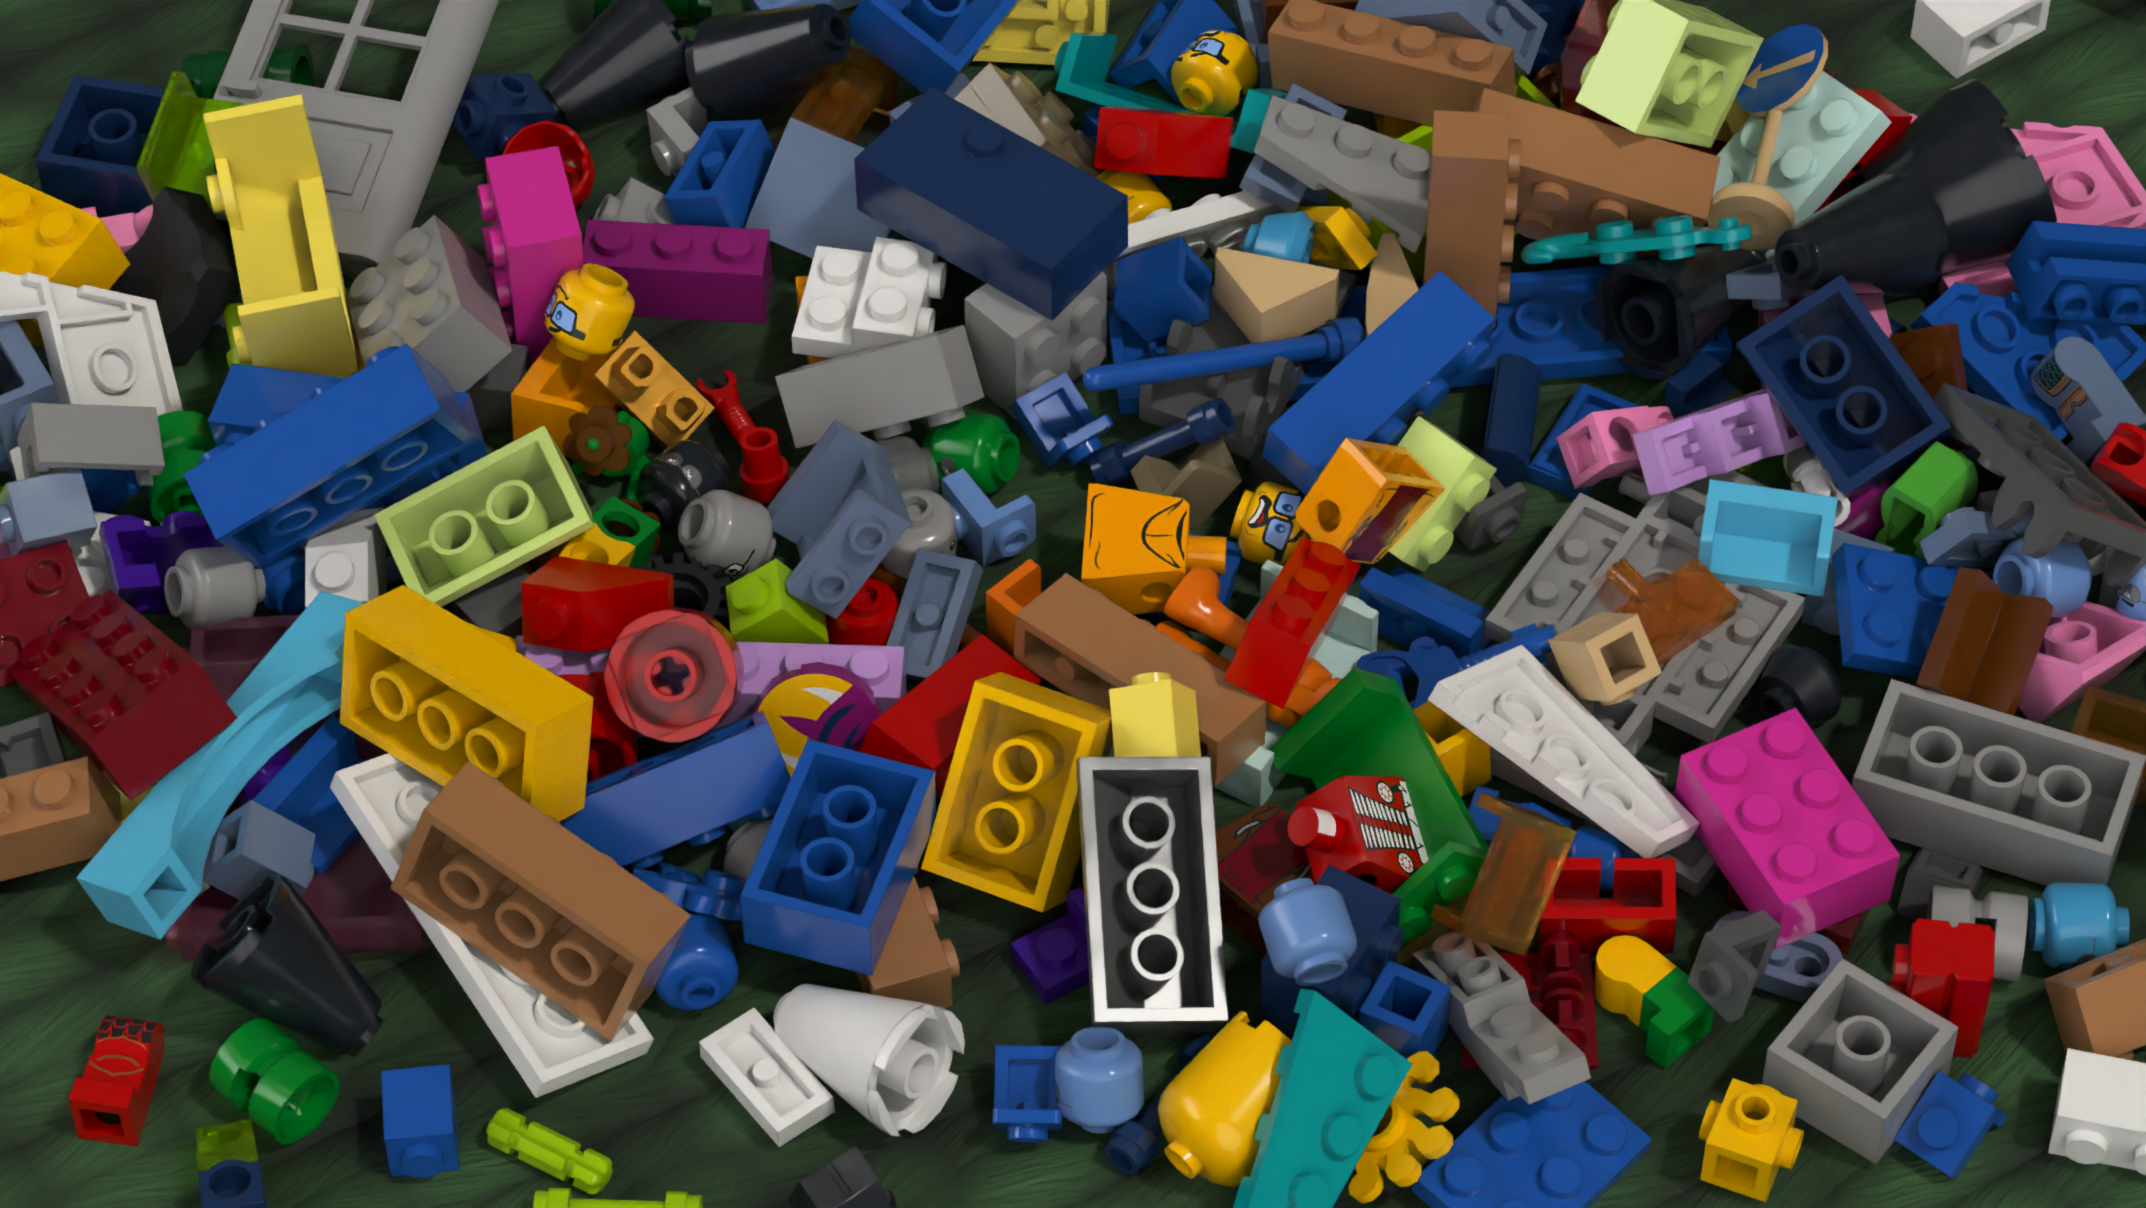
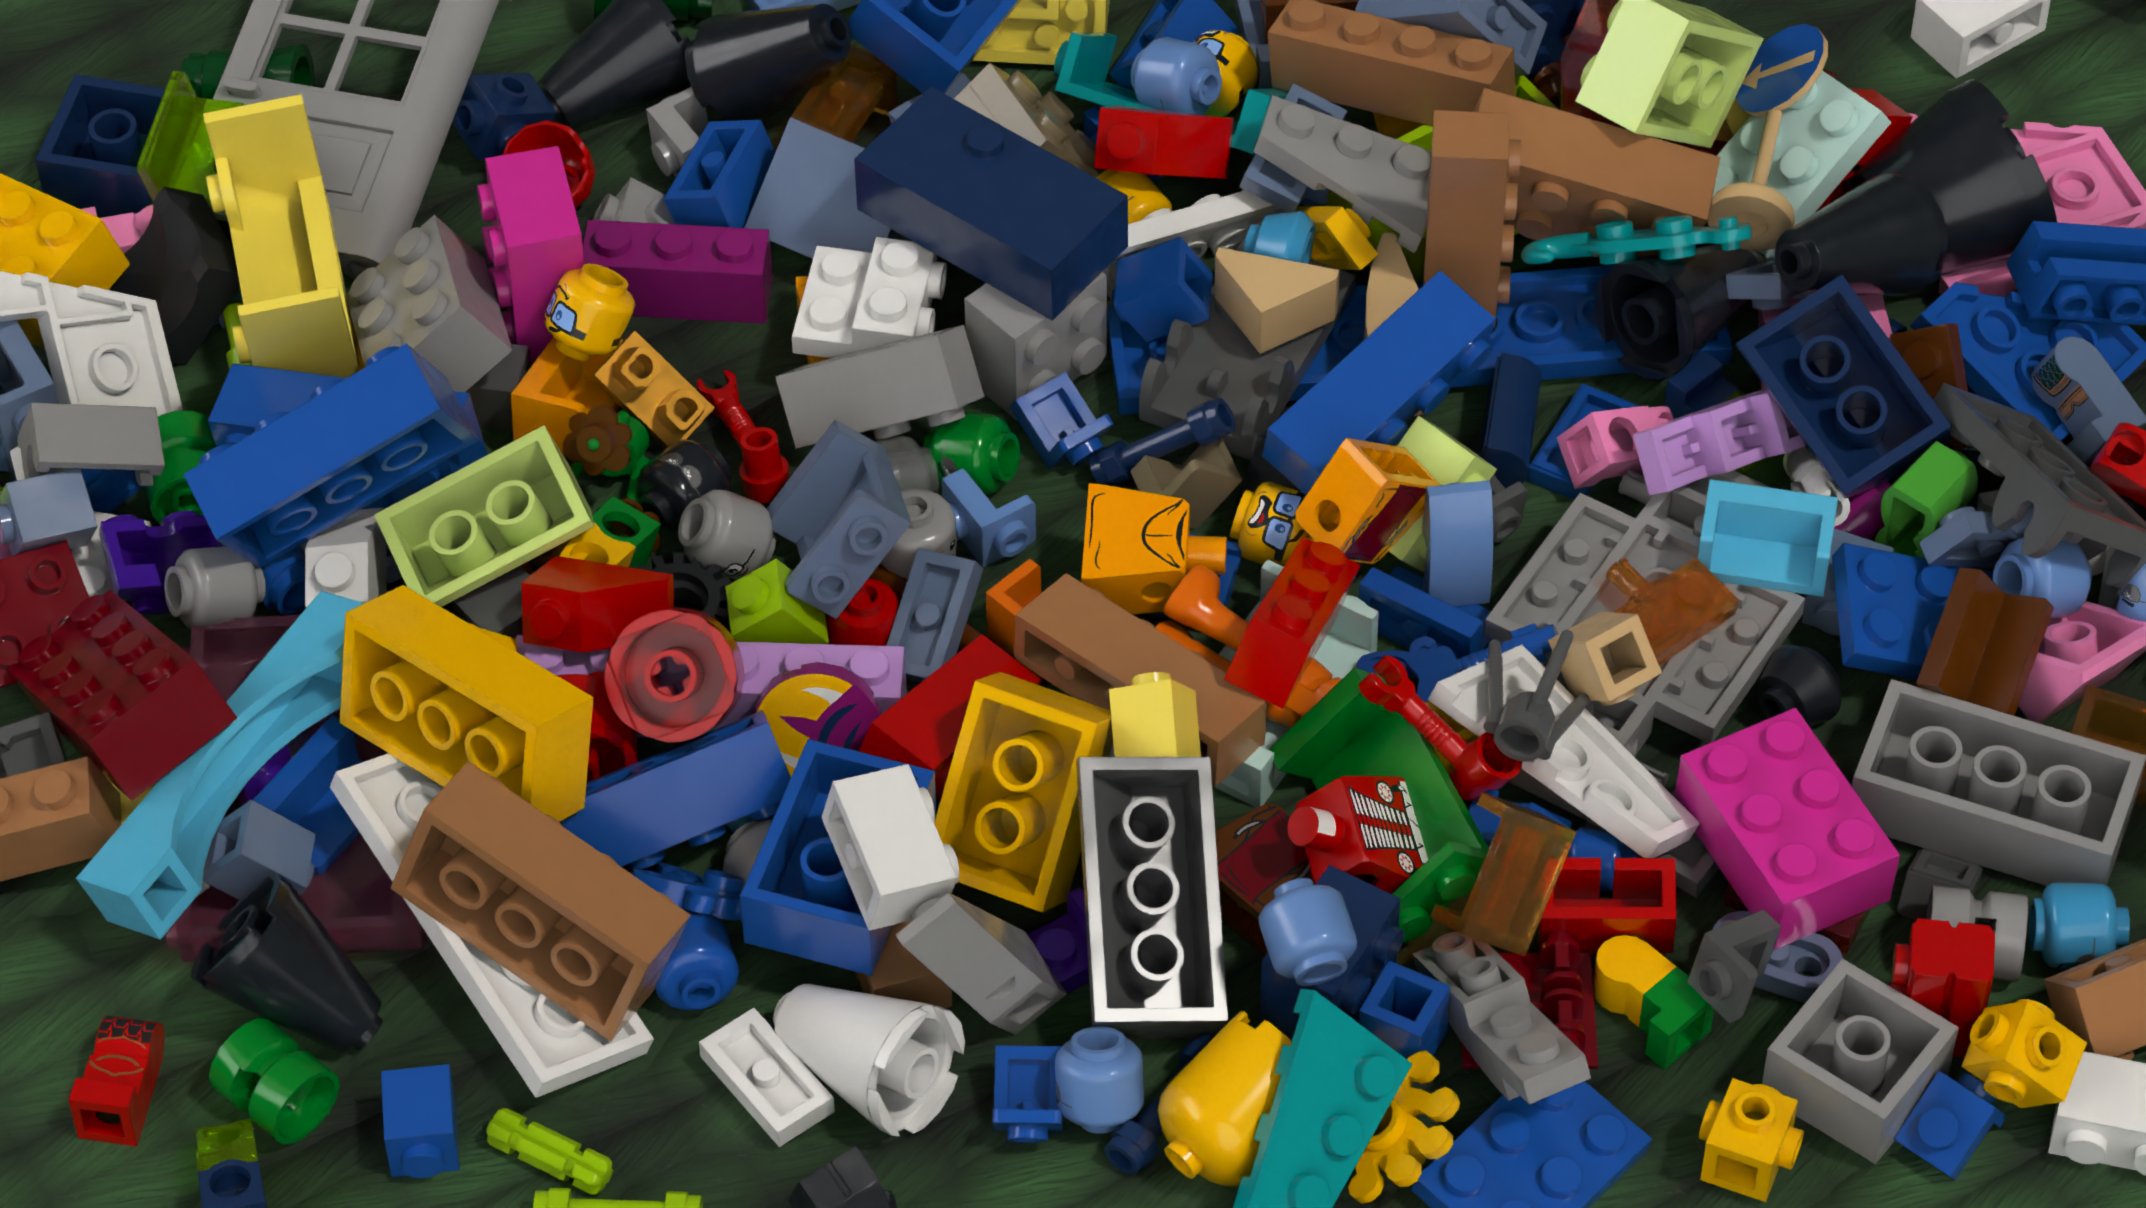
(888, 844): none -> white brick
(982, 961): none -> light grey slope
(1176, 76): none -> medium blue head
(1328, 345): blue piece -> none
(1459, 542): none -> medium blue slope
(1476, 765): none -> red brick
(1526, 723): none -> dark grey plant
(2023, 1054): none -> yellow brick

